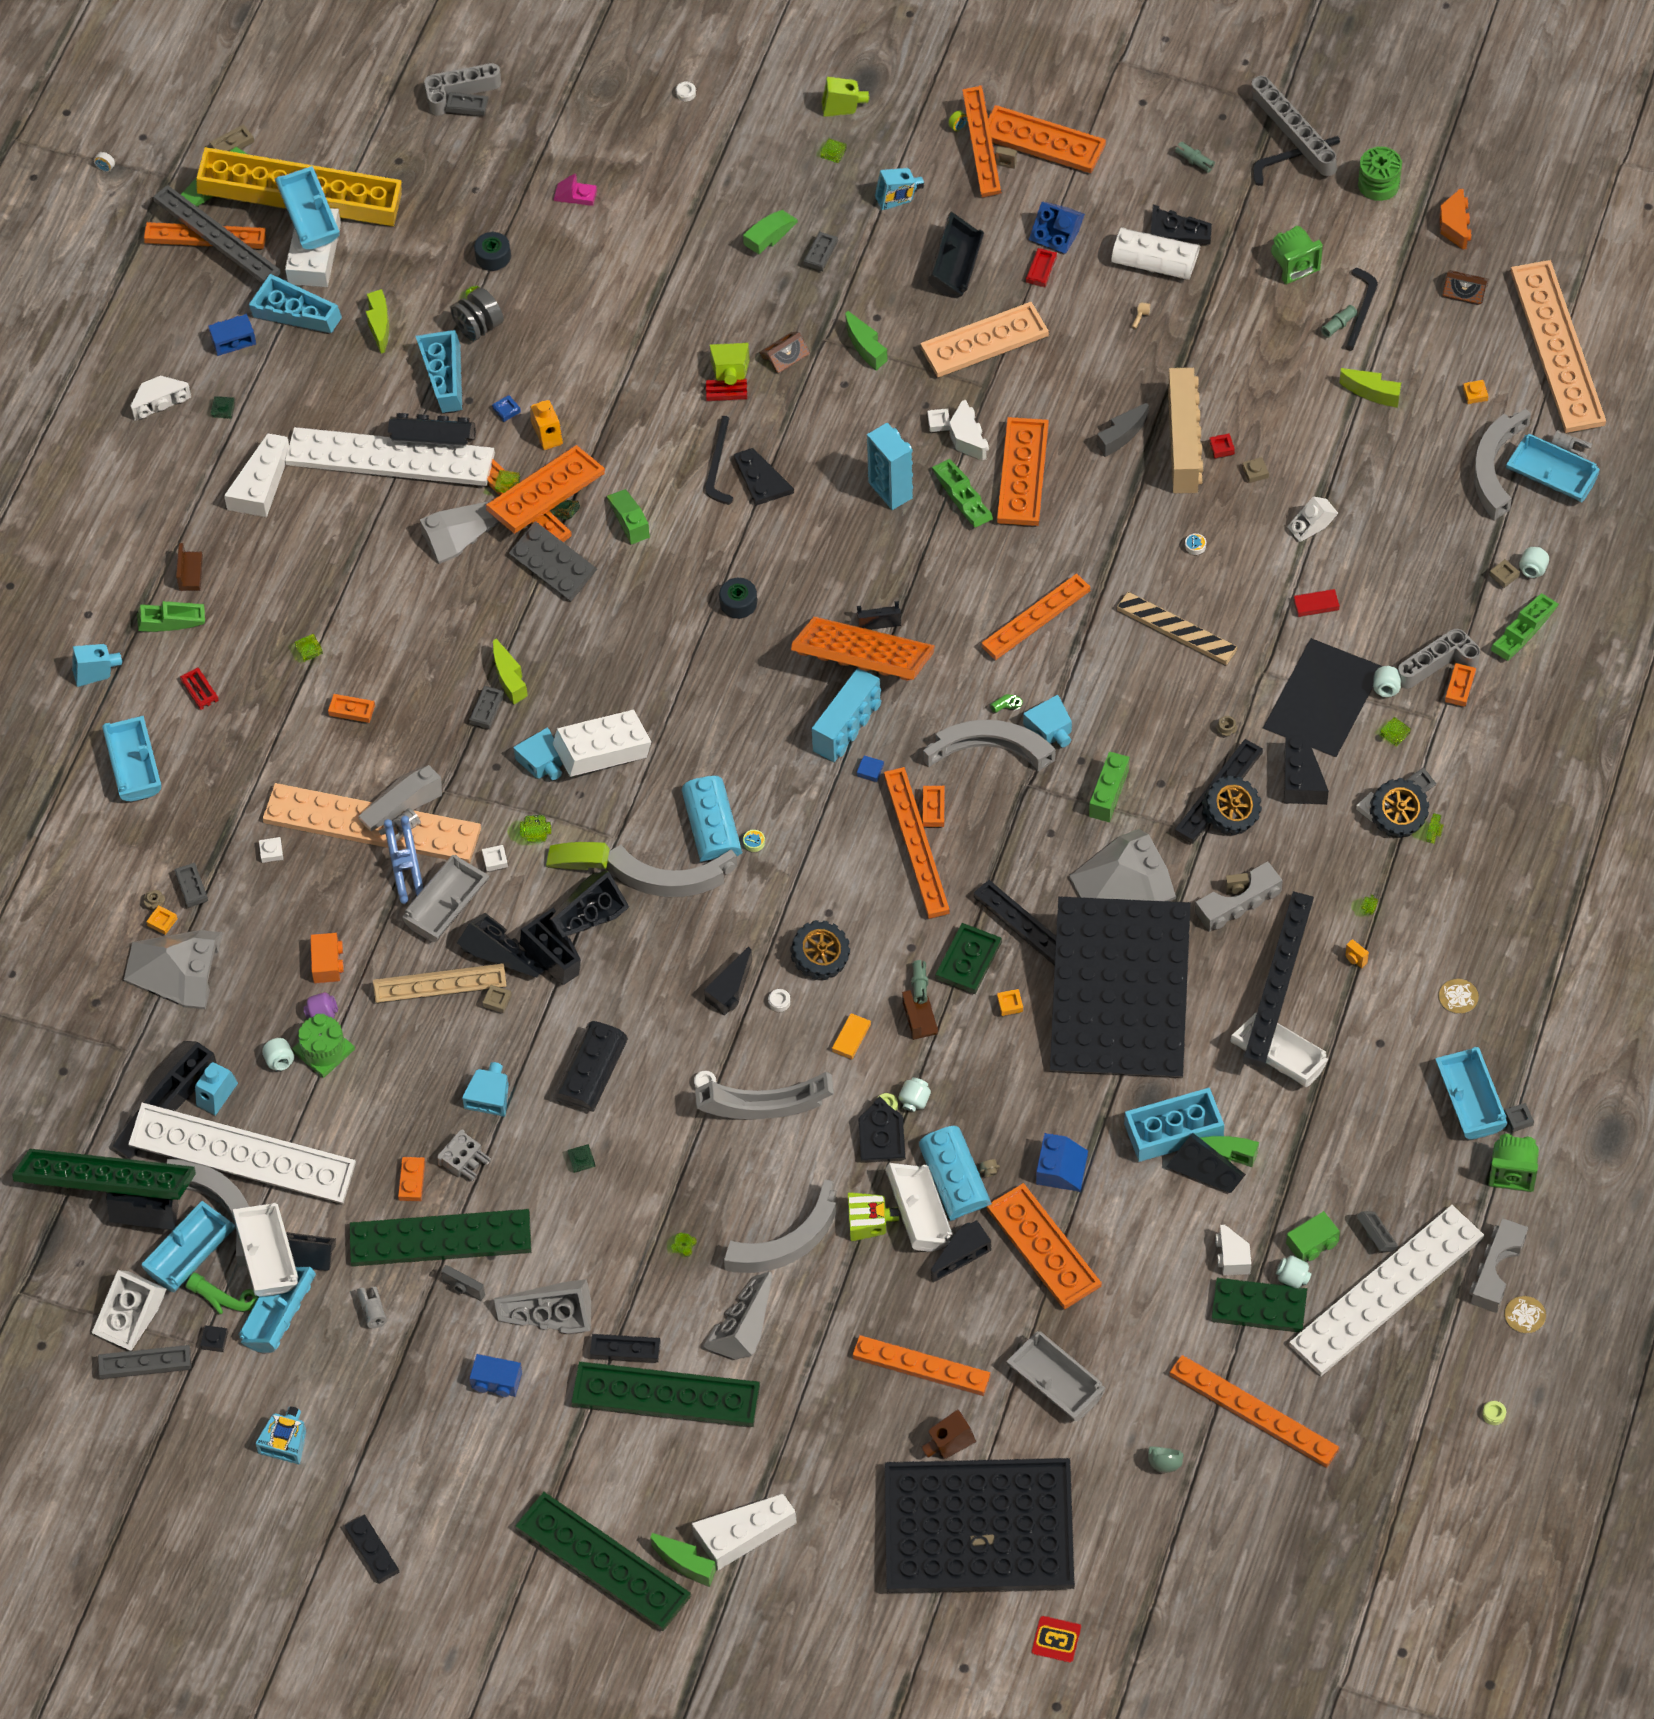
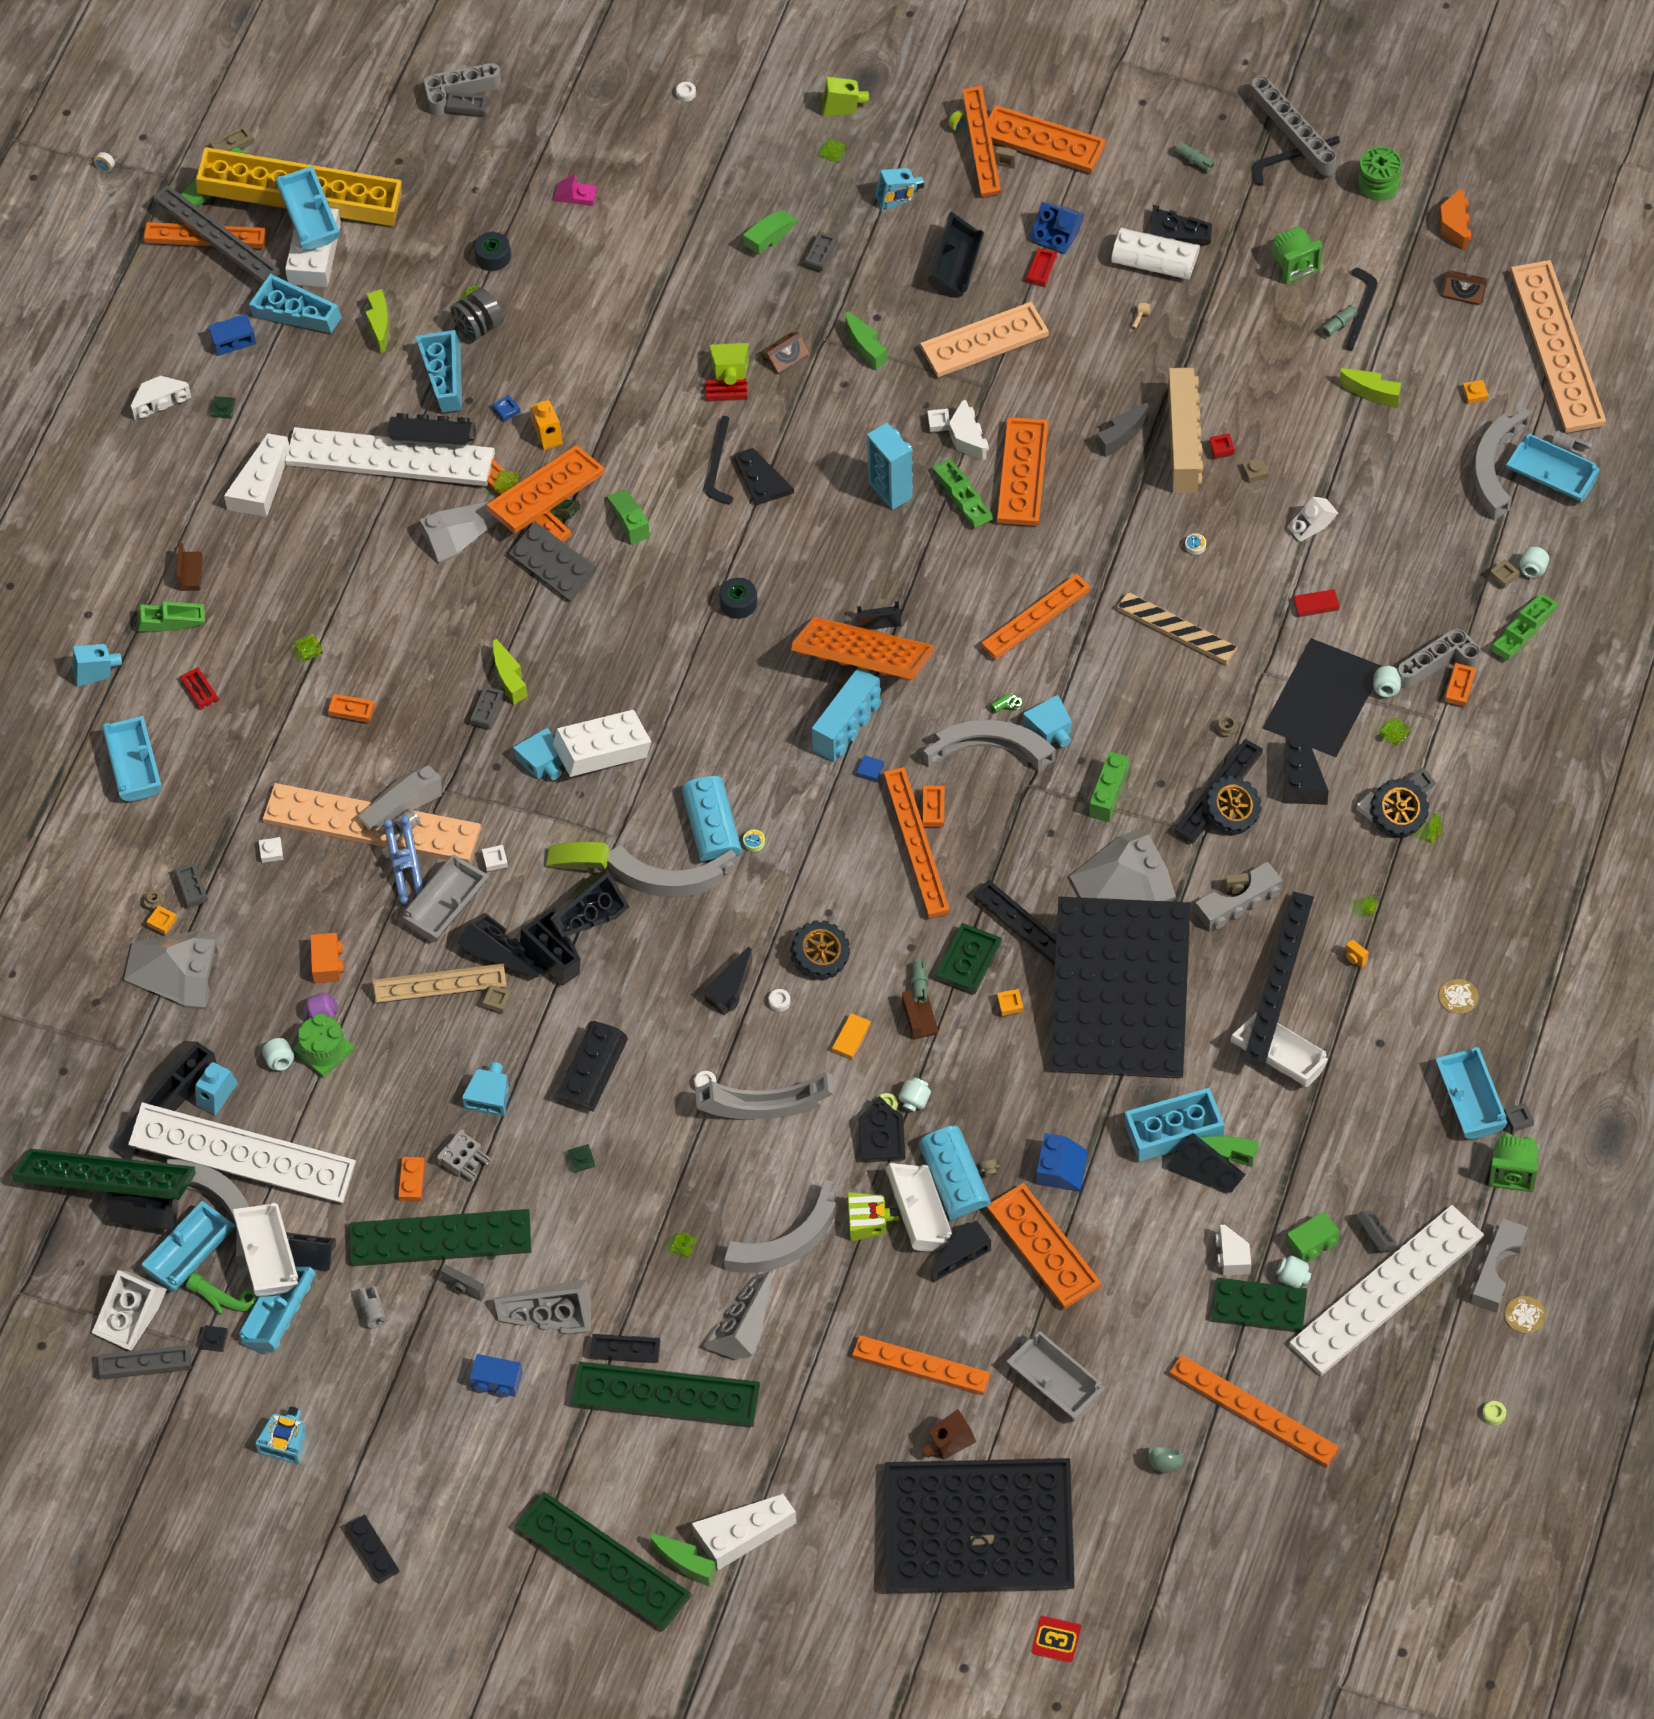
(535, 828): clear neon green head -> none

